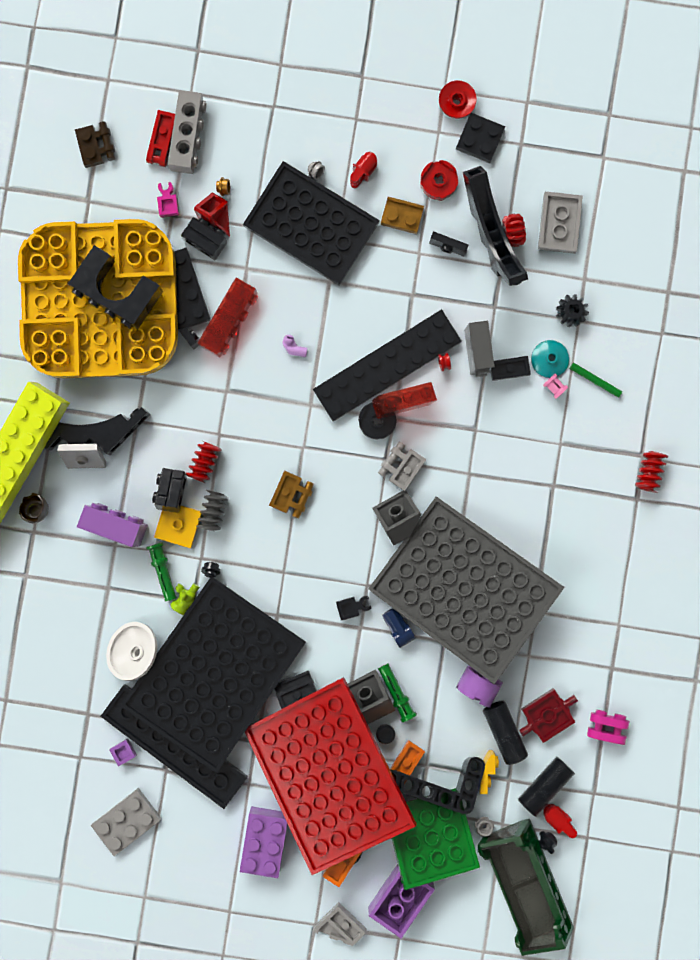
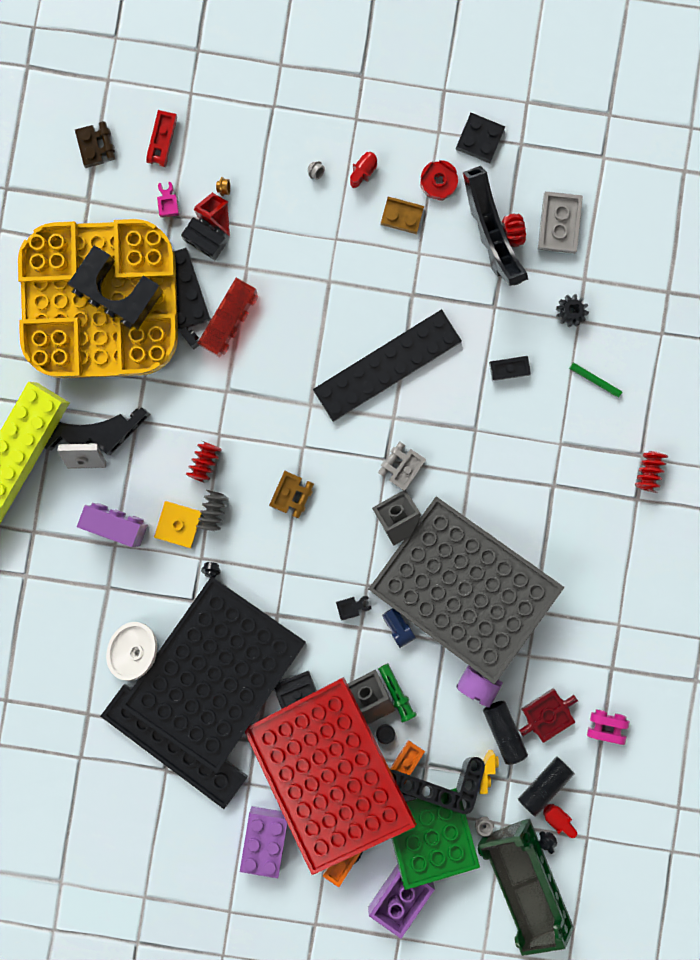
(33, 508): dark brown hair -> none
(123, 752): medium lavender plate -> none
(126, 822): light grey plate -> none
(159, 562): green pin -> none
(170, 490): black brick -> none
(185, 598): lime piece -> none
(186, 103): light grey brick -> none
(292, 348): lavender arm -> none
(311, 223): black plate -> none
(341, 925): light grey wing -> none
(372, 431): black plate -> none
(404, 400): clear red brick -> none
(444, 362): red bush -> none
(448, 244): black plate -> none
(458, 91): red dish -> none
(479, 348): dark grey brick -> none
(541, 362): teal dish -> none
(555, 386): bright pink bush -> none

